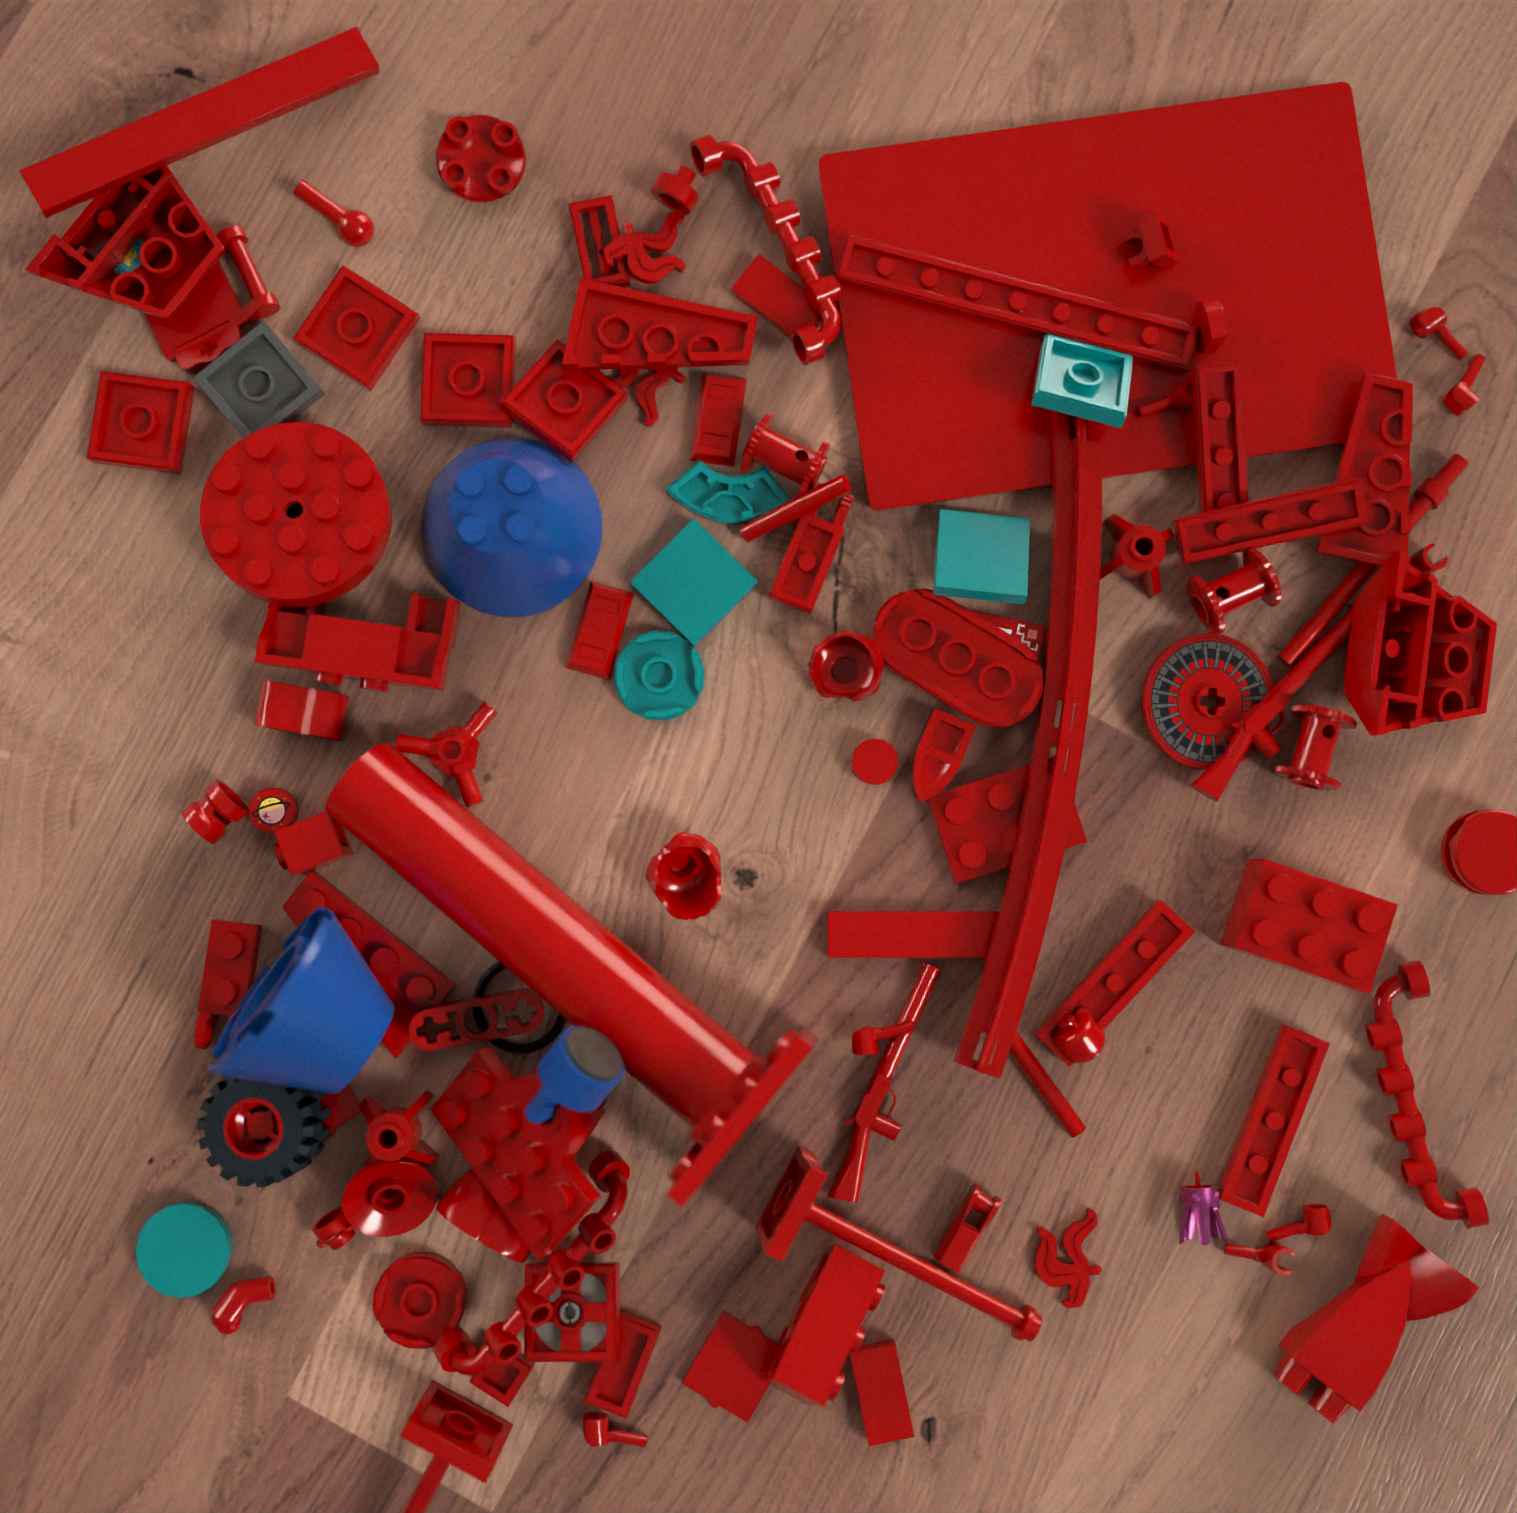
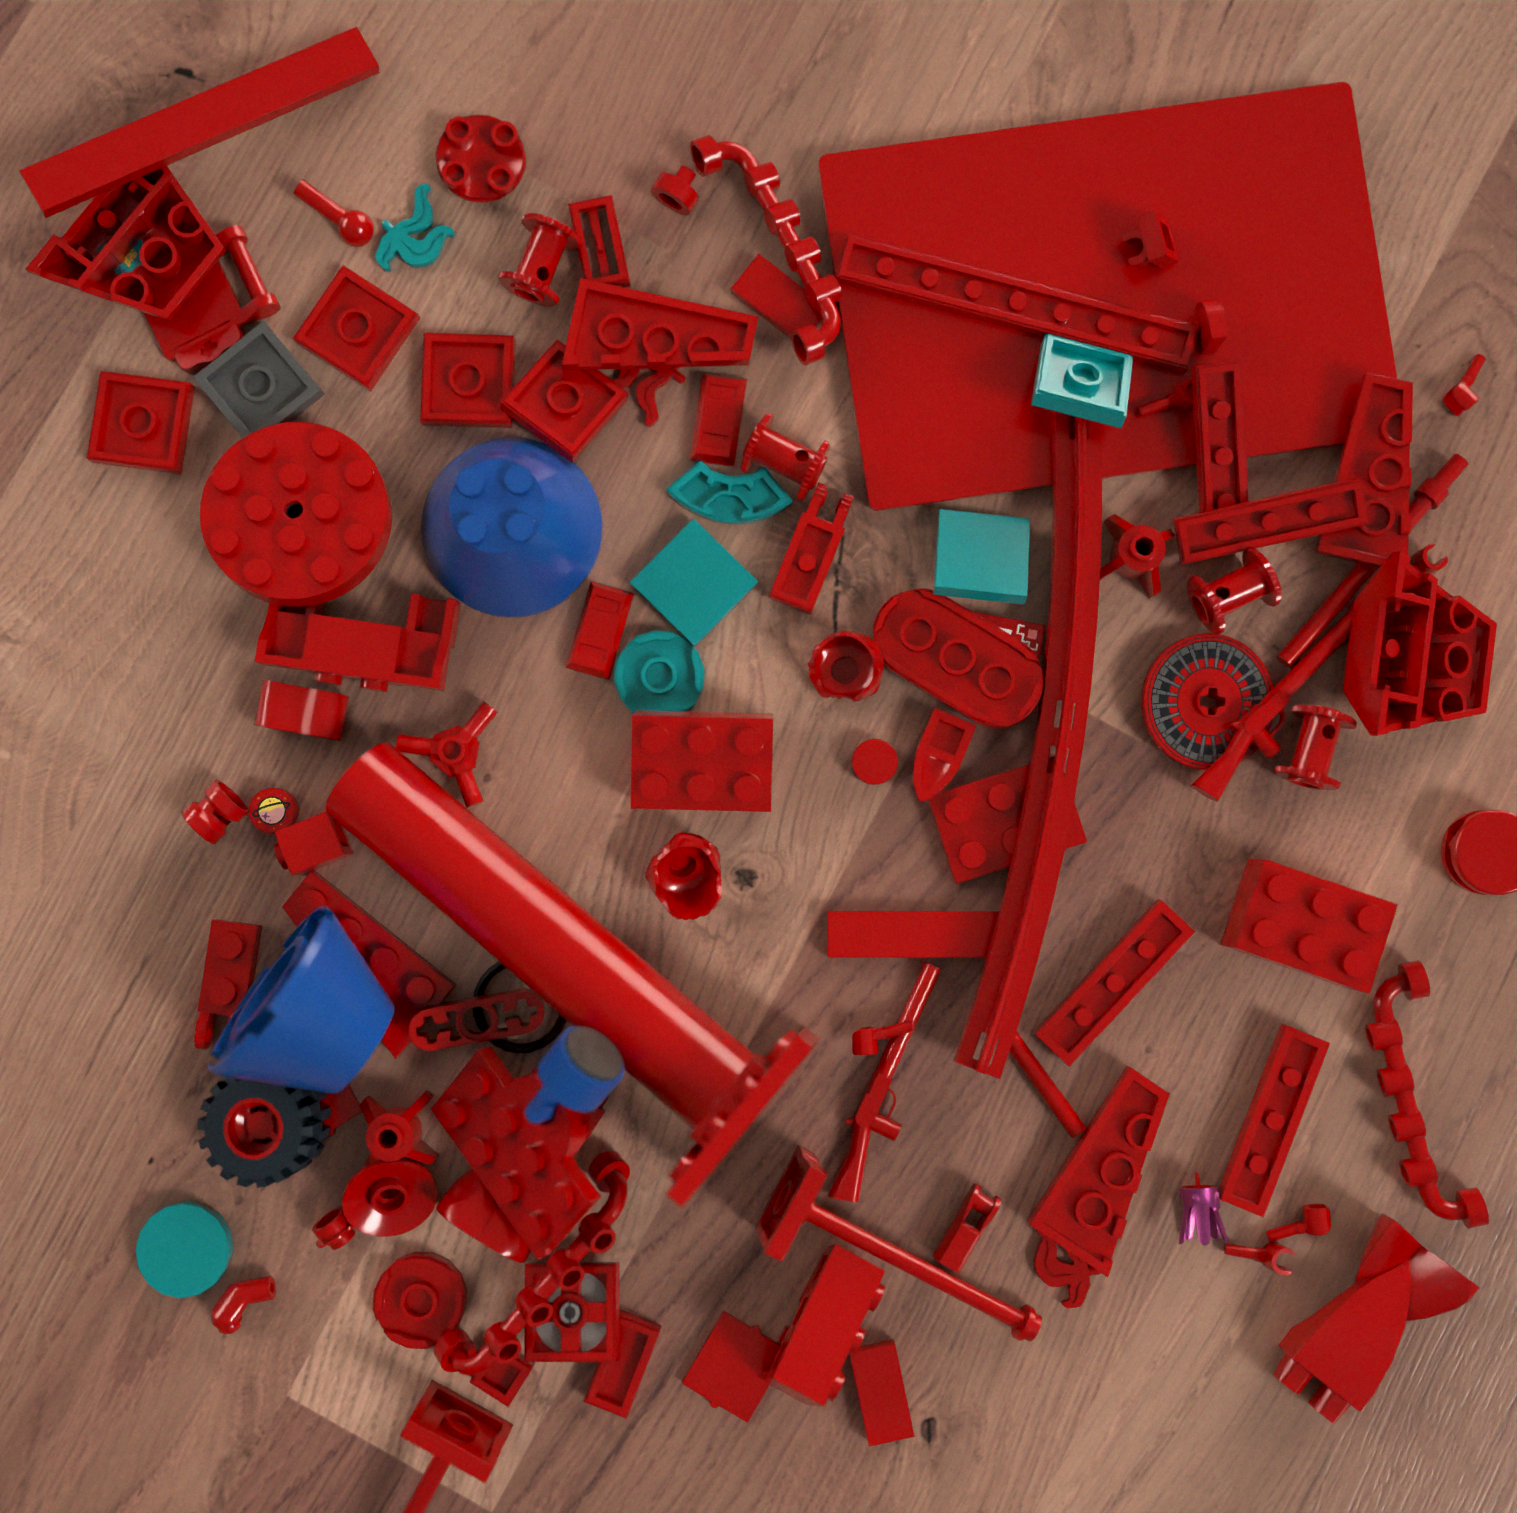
(412, 251): none -> teal piece
(540, 259): none -> red hose
(598, 1433): red hand -> none
(638, 262): red piece -> none
(701, 761): none -> red brick
(795, 508): red piece -> none
(1079, 1037): red piece -> none
(1096, 1183): none -> red wing
(1434, 321): red hand -> none

